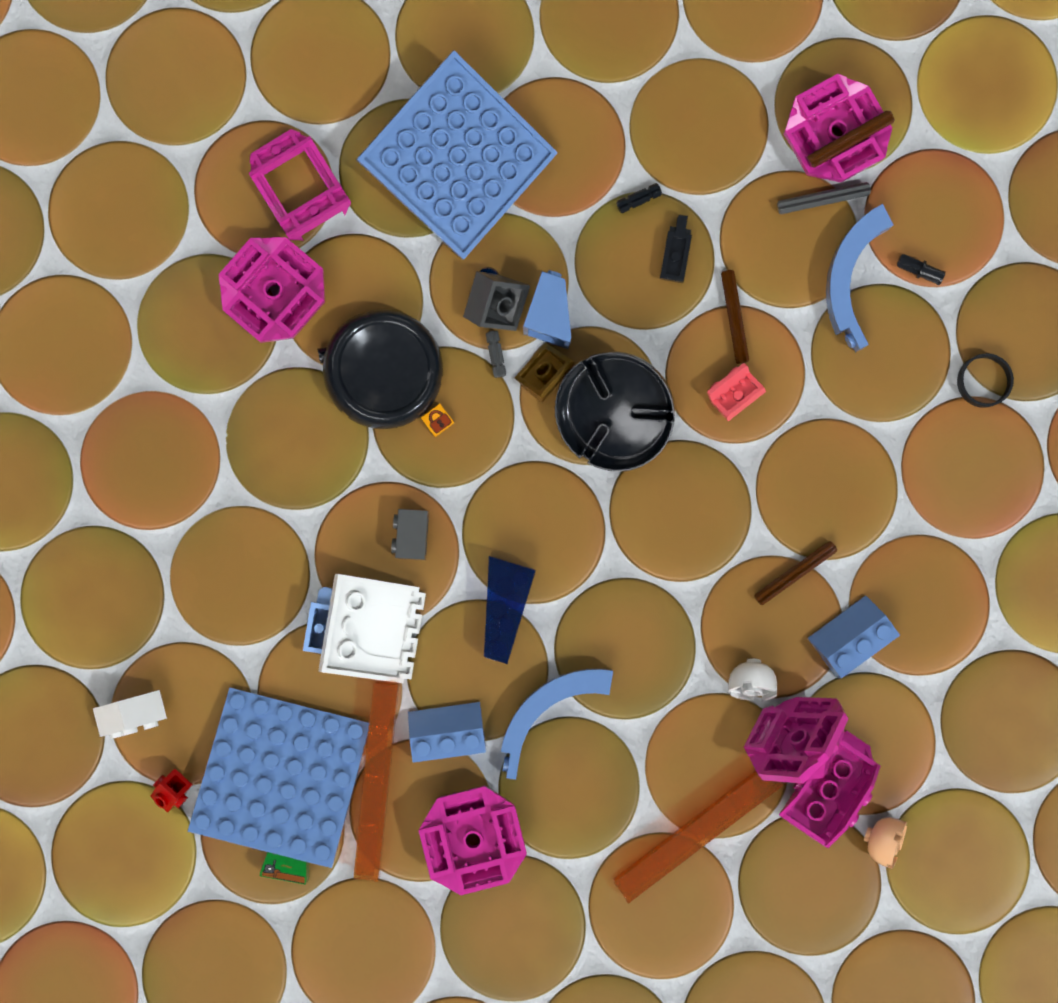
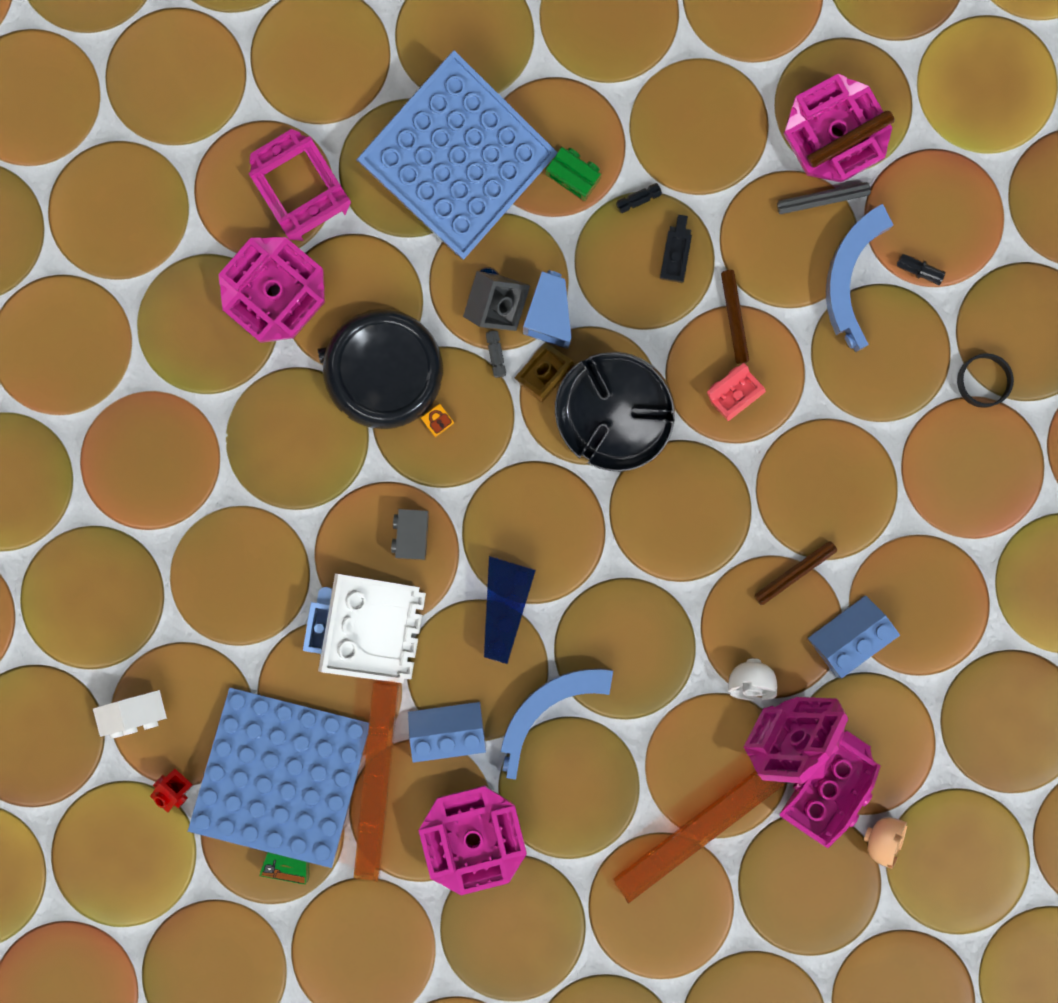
(574, 173): none -> green brick

